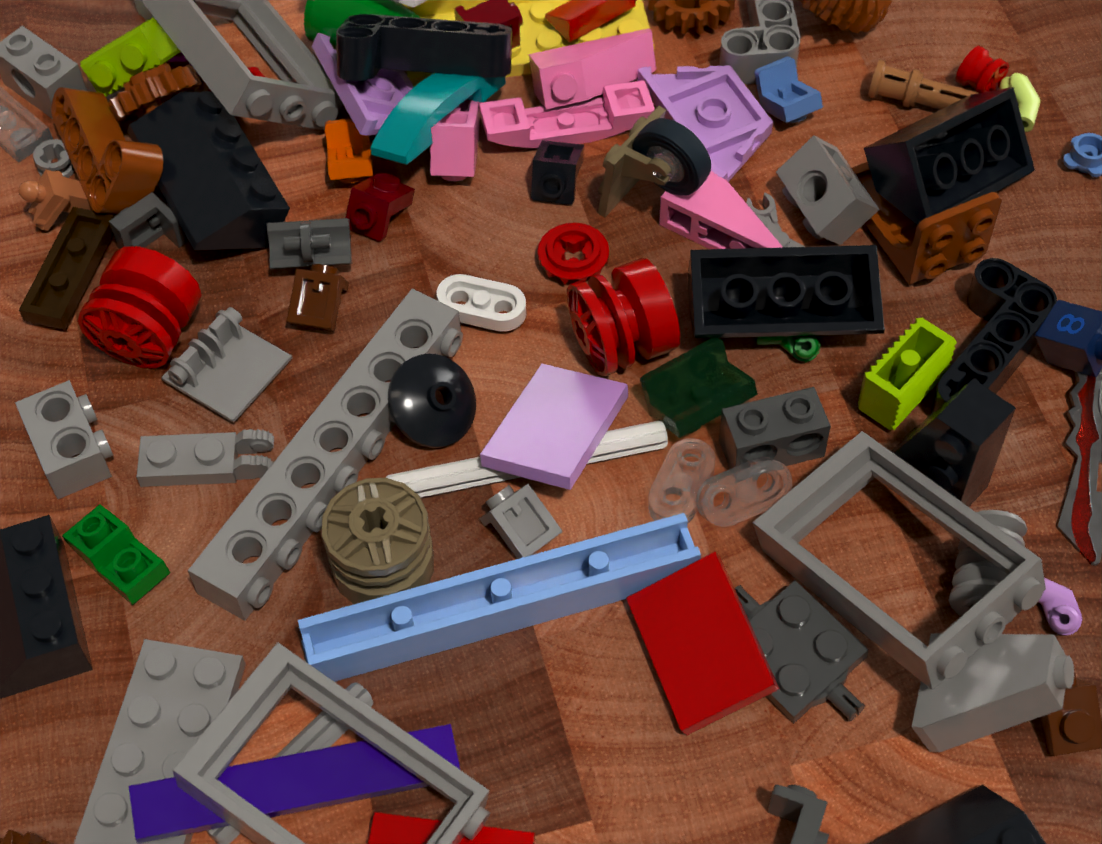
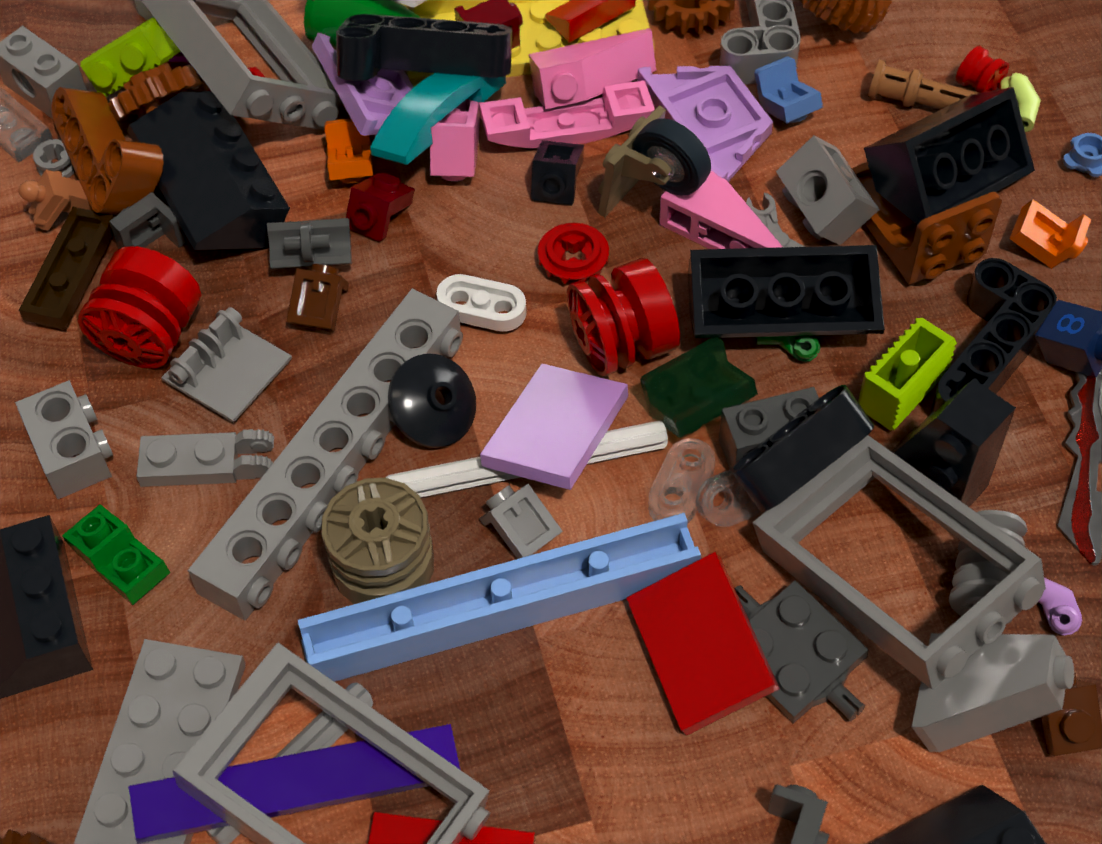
(802, 448): none -> black beam
(1049, 236): none -> orange bracket

